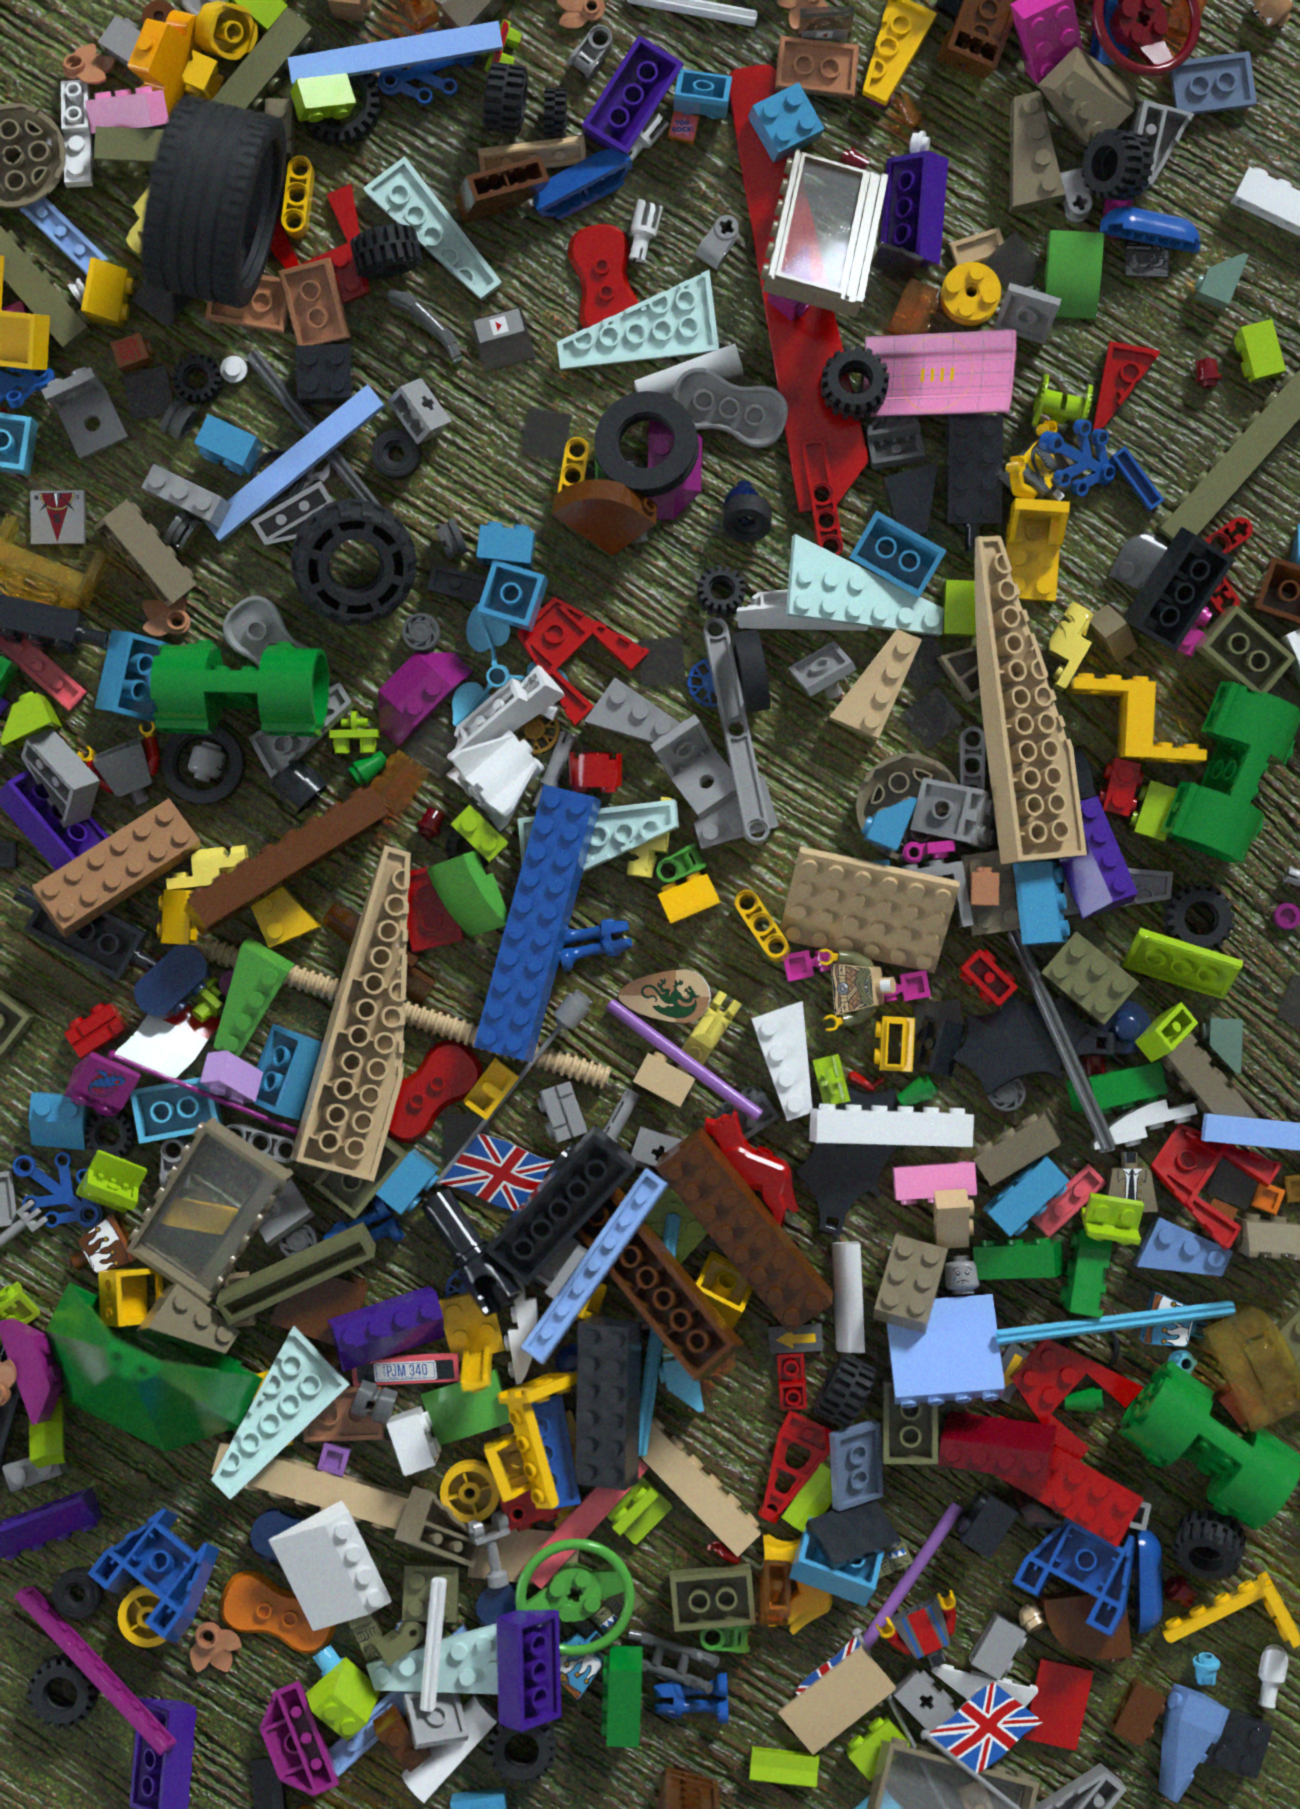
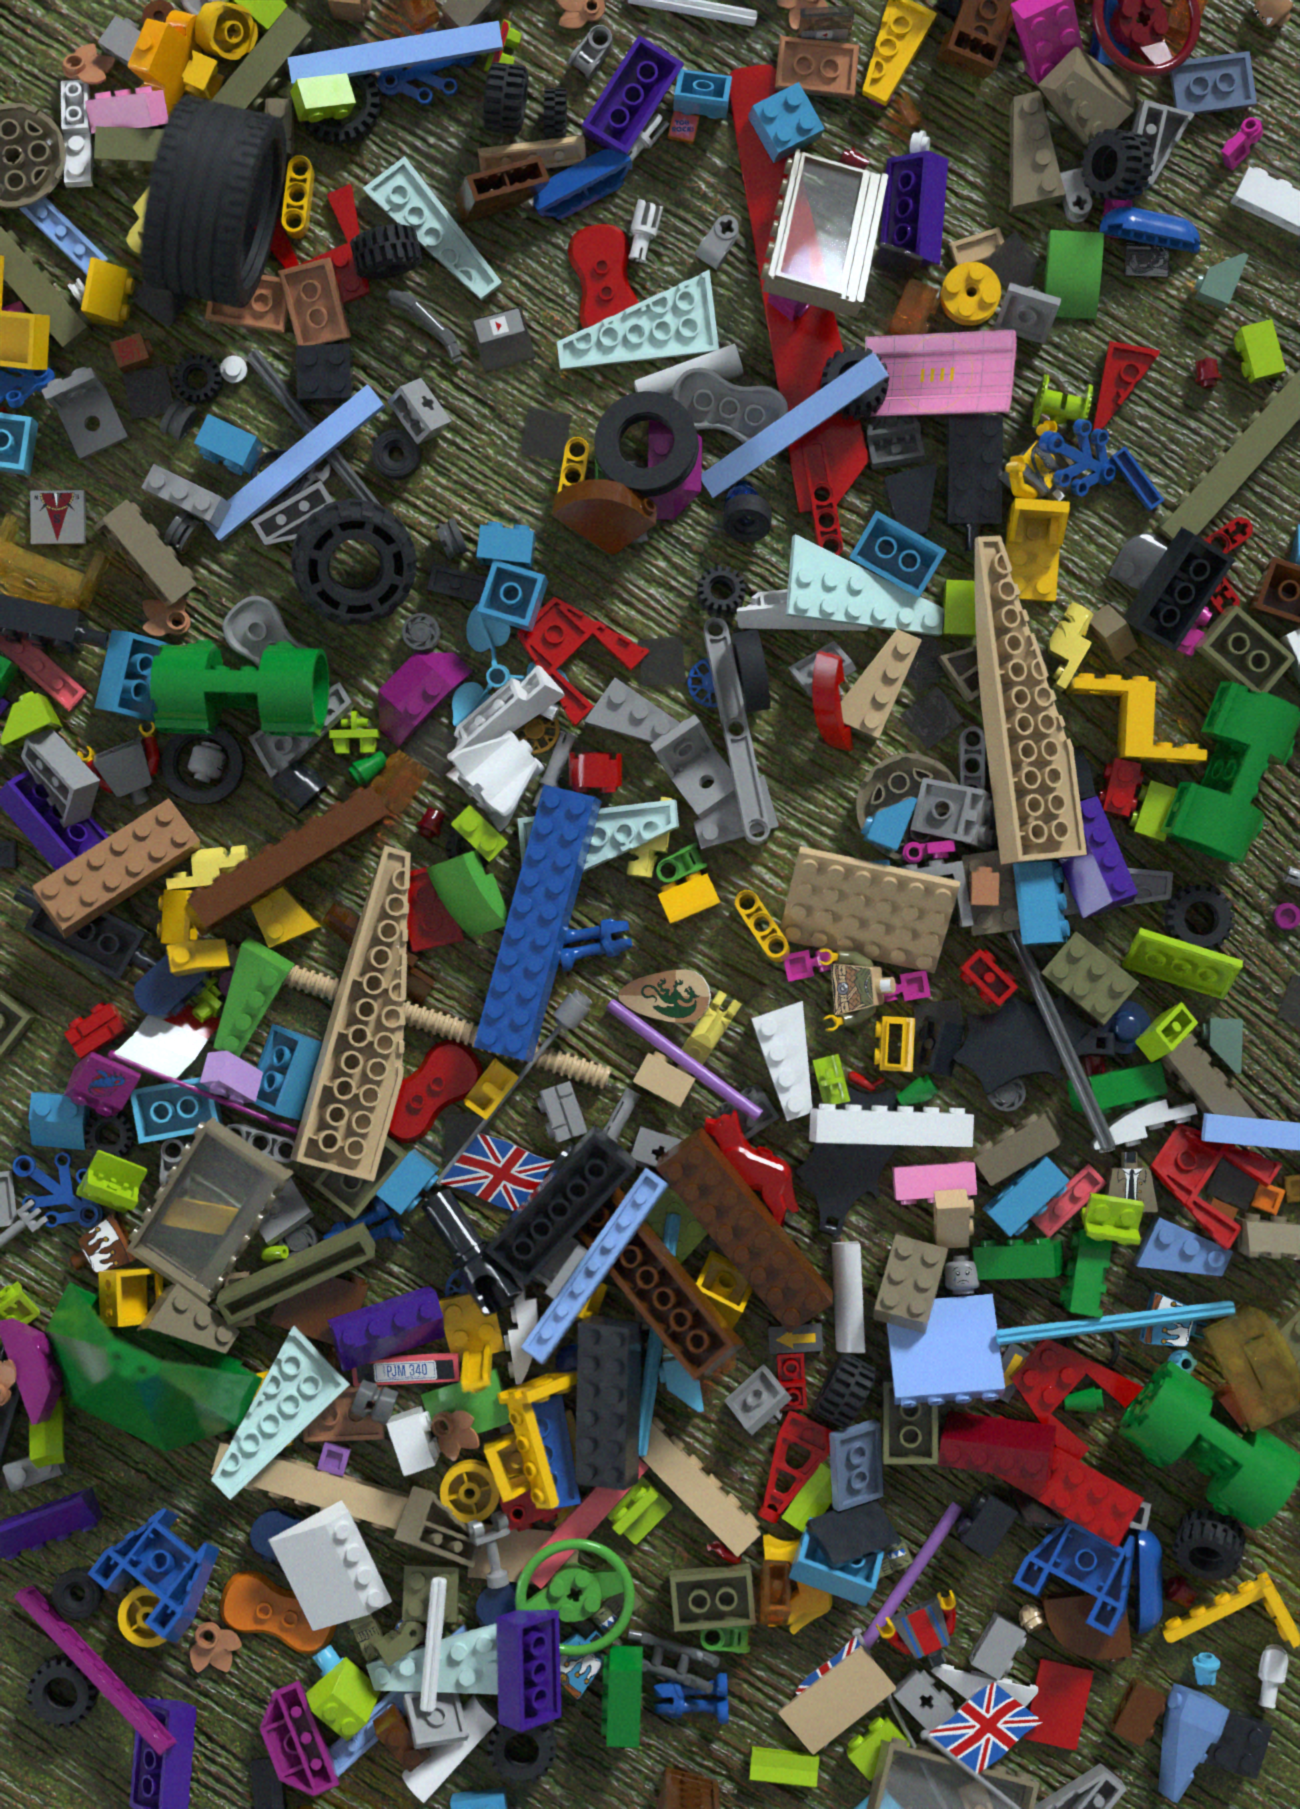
(197, 956): none -> yellow slope
(273, 1252): none -> lime arm
(457, 1434): none -> nougat plate
(758, 1400): none -> light grey tile
(794, 425): none -> light blue tile
(827, 676): none -> red slope
(1239, 146): none -> dark pink plate

